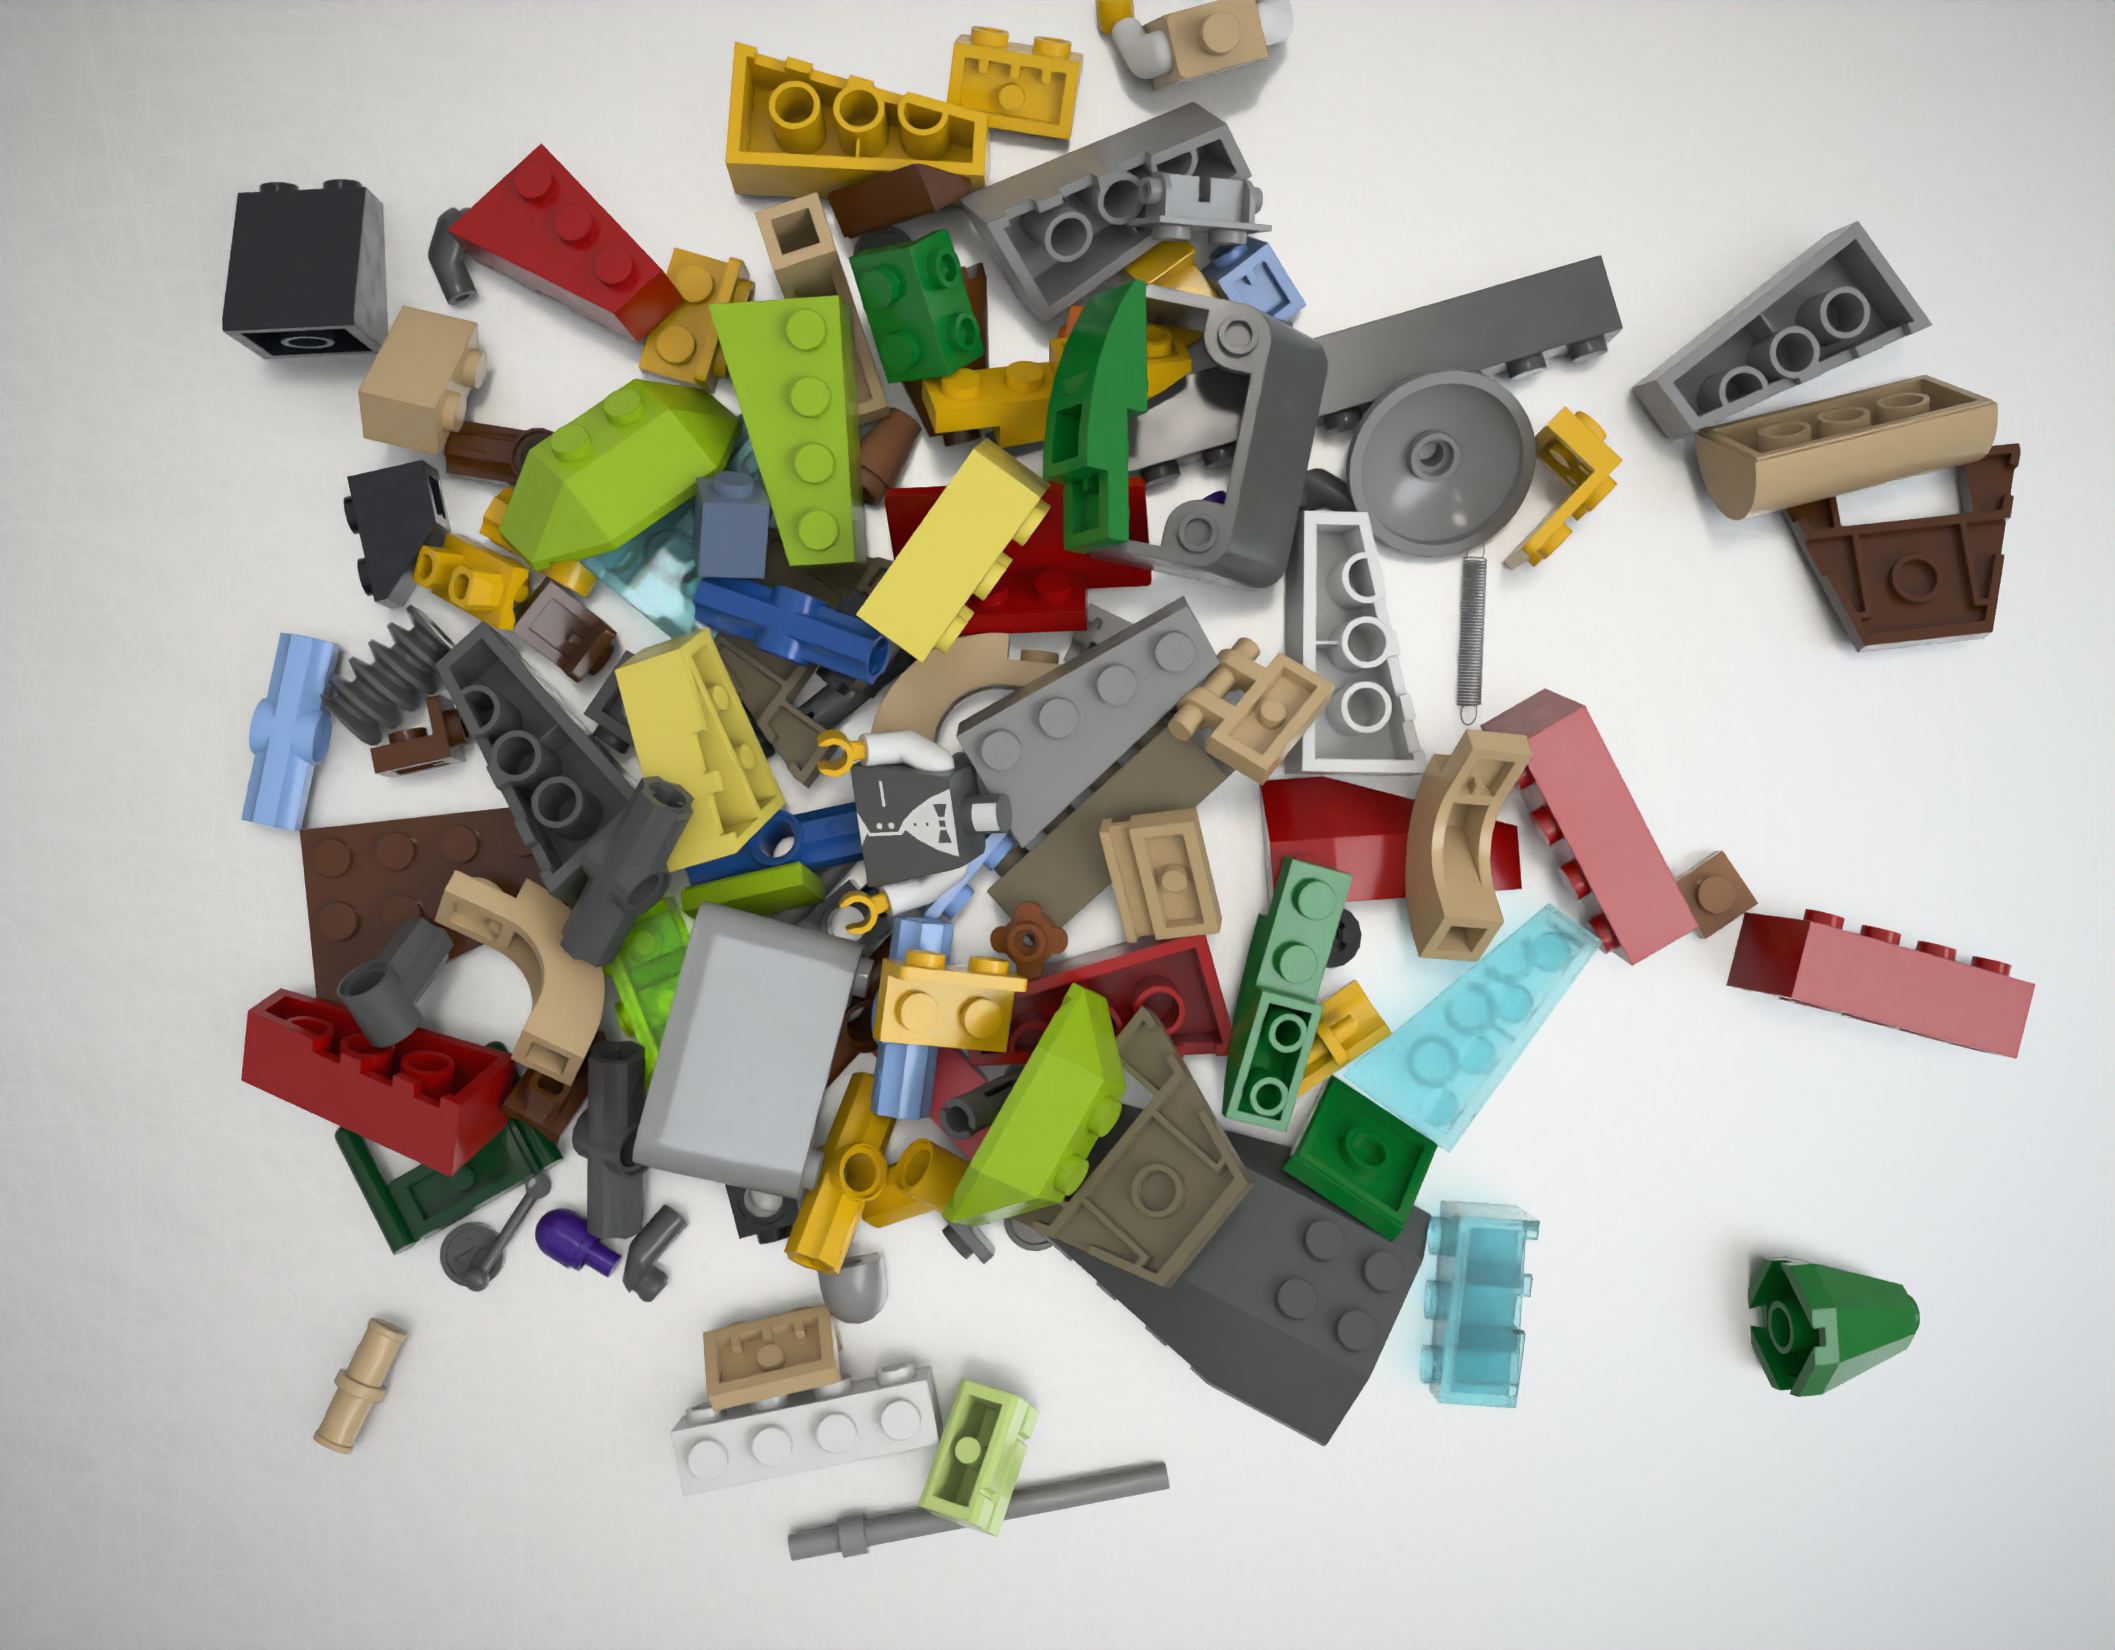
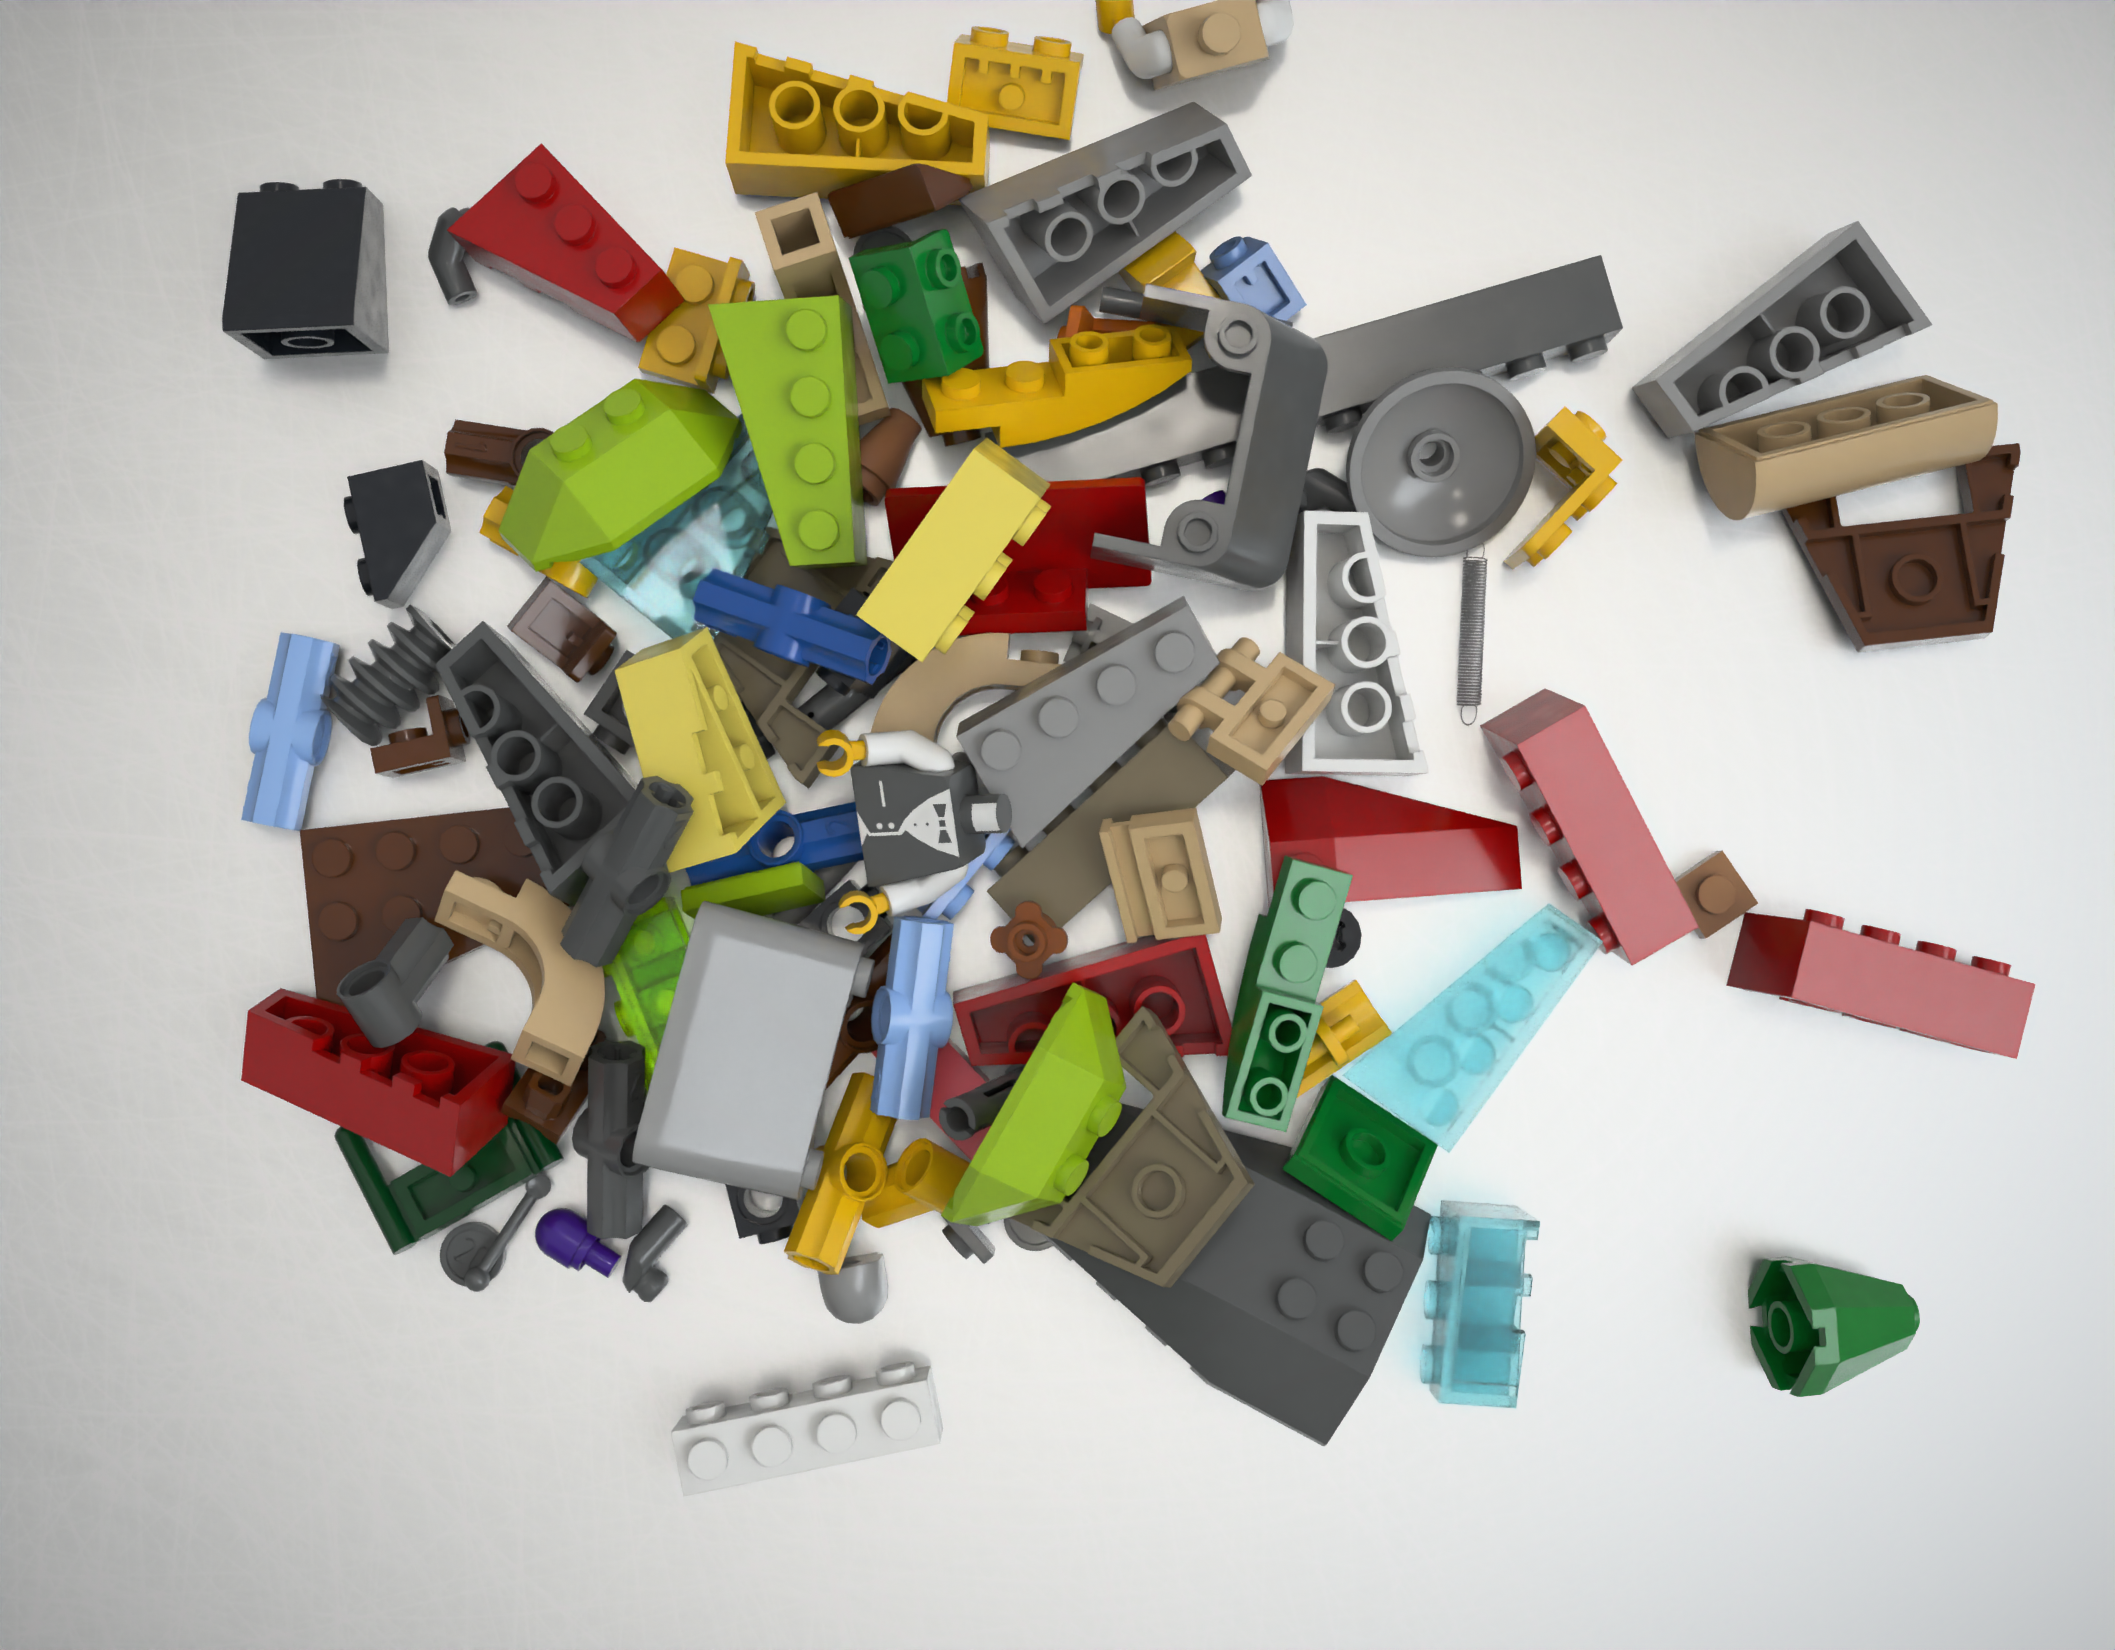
(360, 1386): tan pin -> none
(421, 380): tan brick -> none
(474, 579): yellow hips -> none
(730, 526): sand blue brick -> none
(771, 1357): tan bracket -> none
(856, 1535): light grey bar -> none
(946, 1004): yellow bracket -> none
(979, 1457): yellowish green brick -> none
(1086, 429): green slope -> none
(1175, 208): light grey hinge -> none
(1450, 840): tan arch -> none

